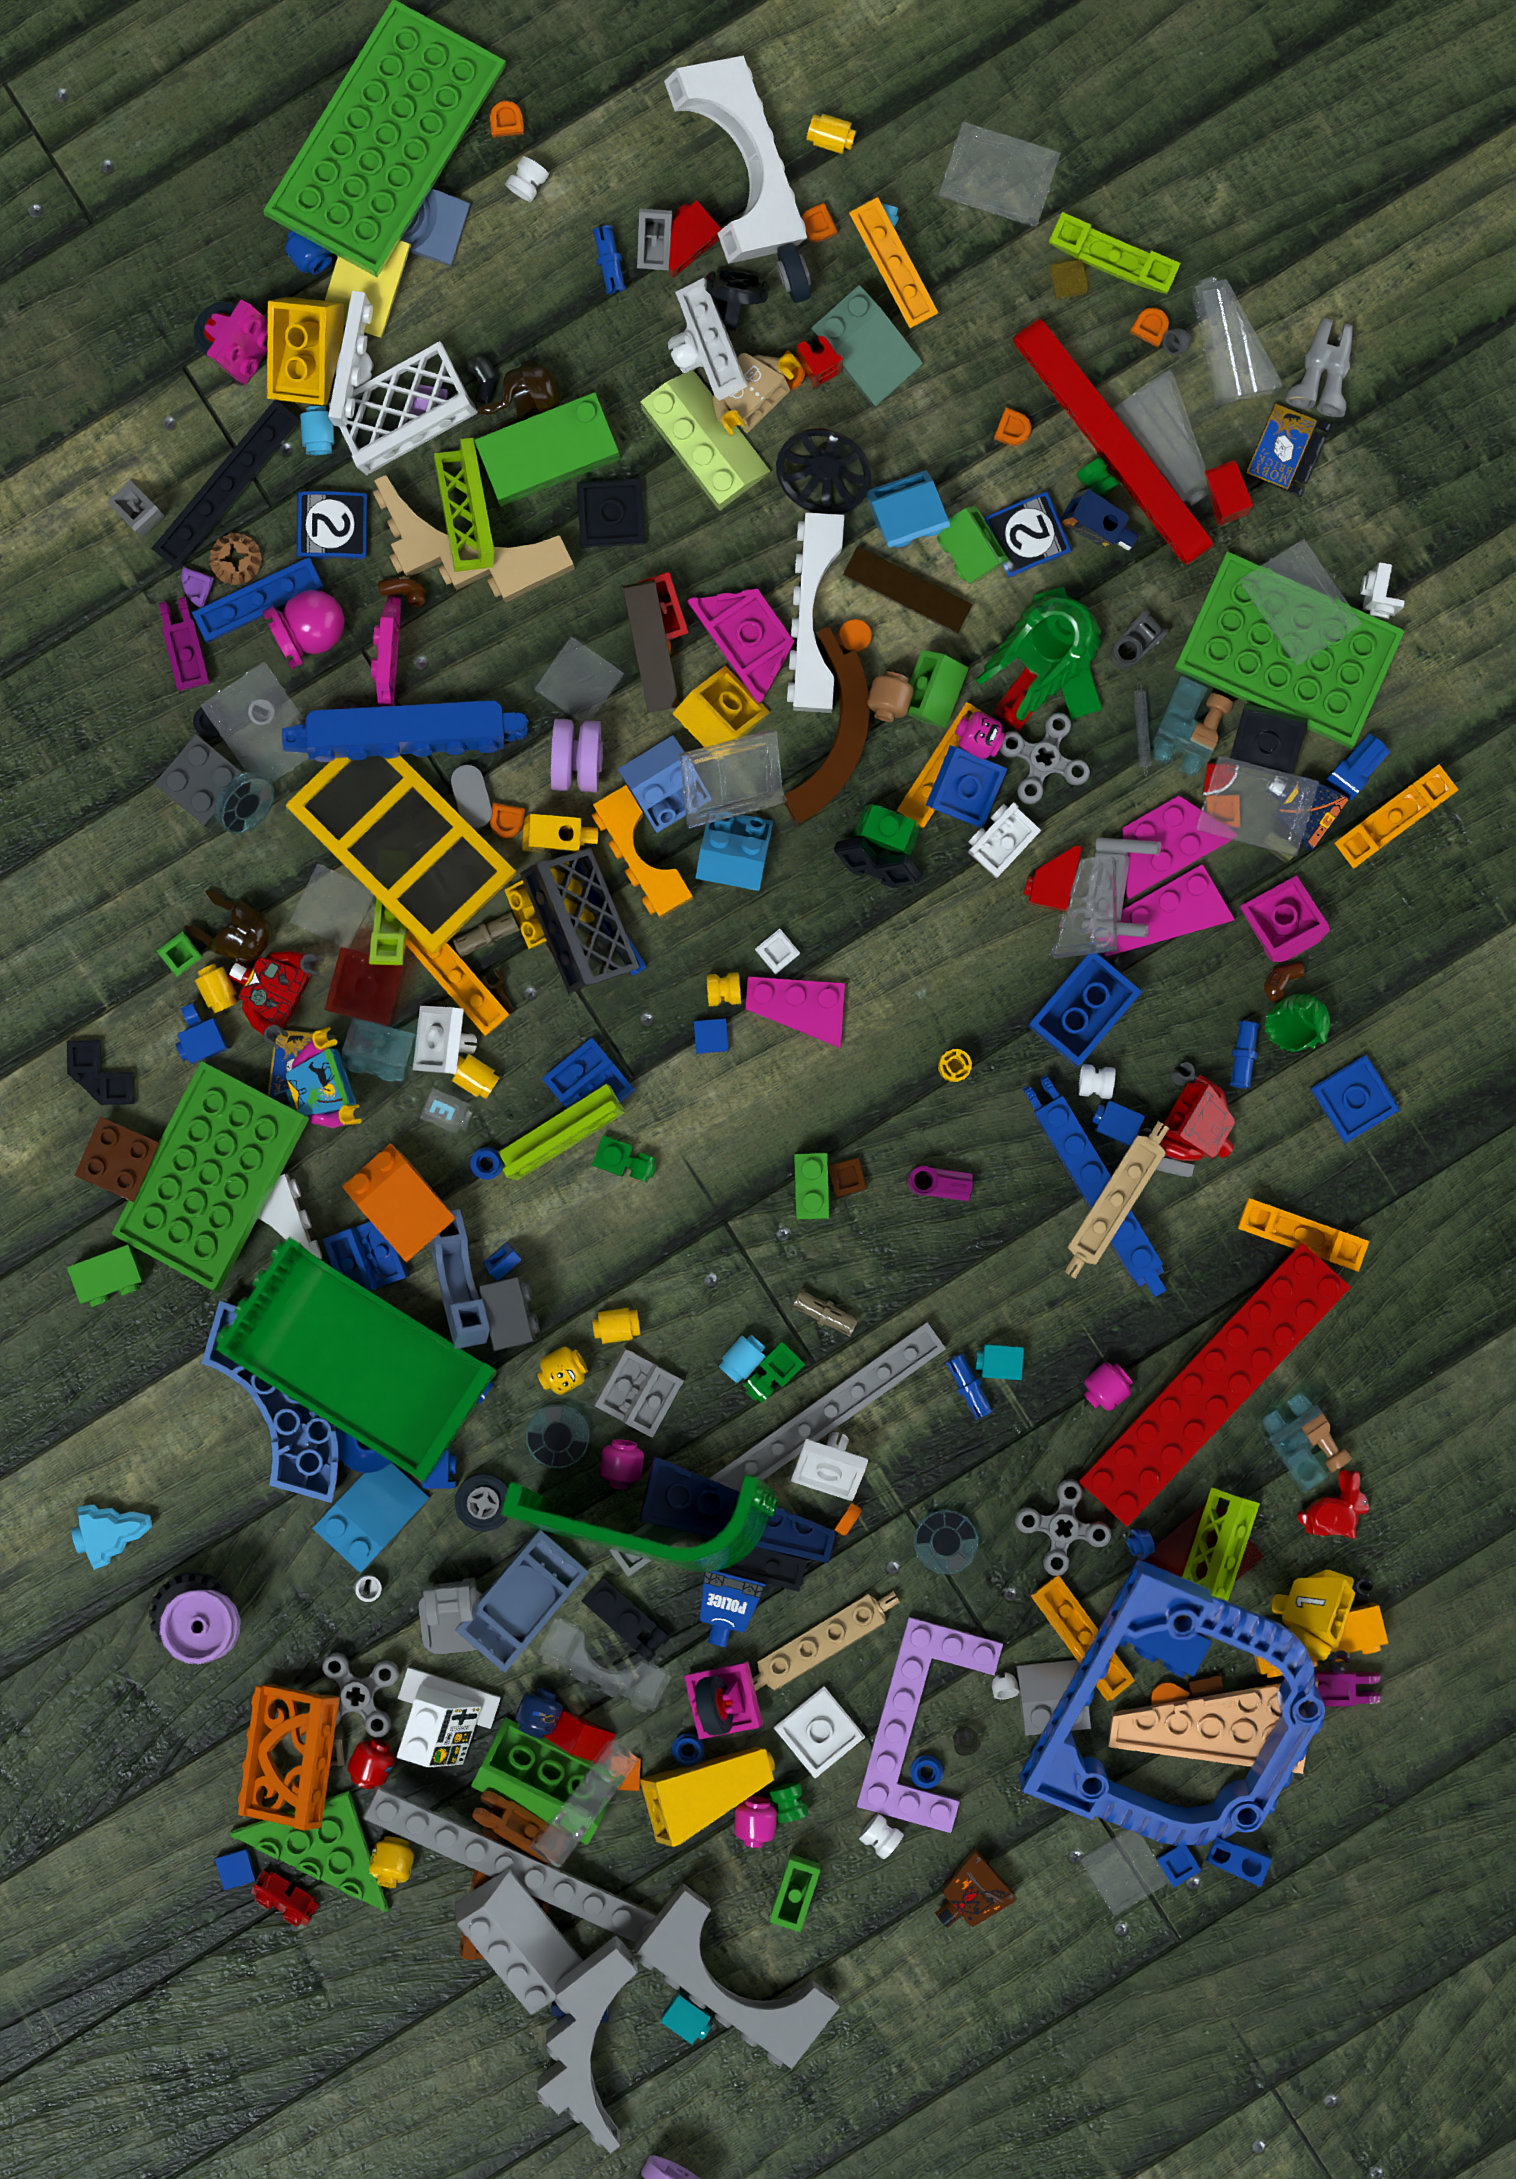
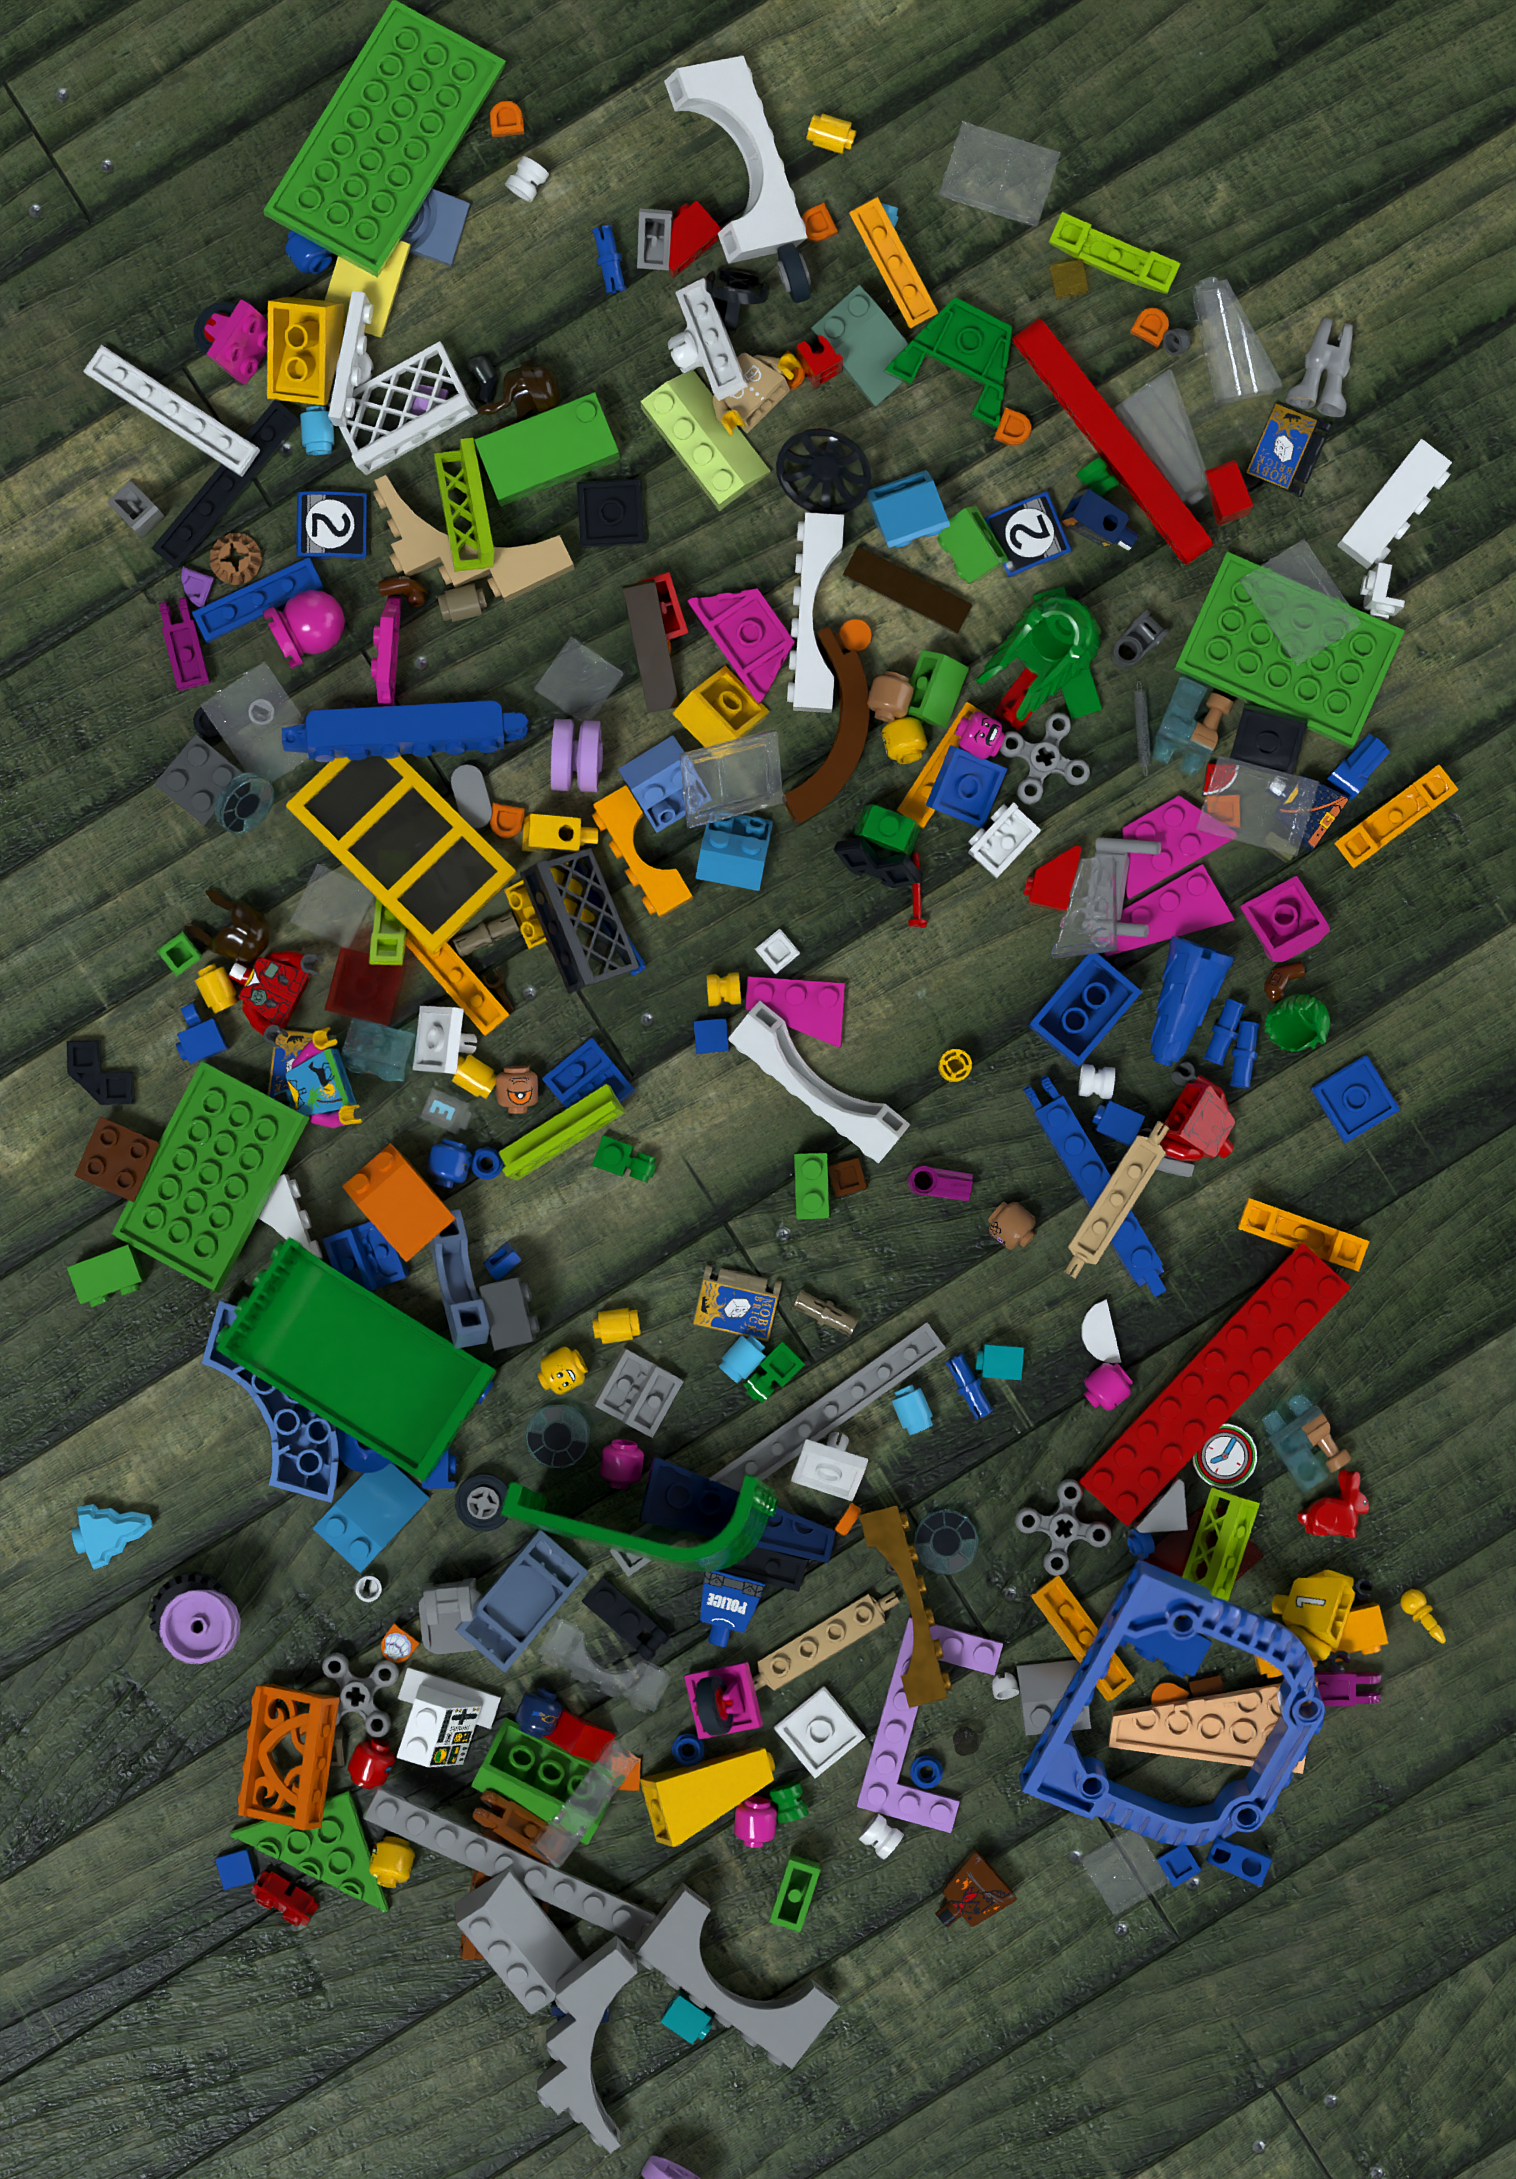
(171, 411): none -> white tile
(398, 1644): none -> tile
(448, 1163): none -> blue head
(462, 603): none -> dark tan brick
(517, 1088): none -> nougat head
(737, 1304): none -> piece
(867, 1124): none -> white arch
(904, 739): none -> yellow head
(912, 1409): none -> medium azure brick
(917, 921): none -> red piece
(924, 1679): none -> pearl gold arch
(967, 343): none -> green wing
(1012, 1225): none -> medium nougat head
(1099, 1334): none -> white tile
(1165, 1511): none -> light grey slope
(1190, 982): none -> blue cone
(1224, 1031): none -> blue pin
(1226, 1457): none -> tile
(1394, 504): none -> white brick
(1414, 1603): none -> yellow bar

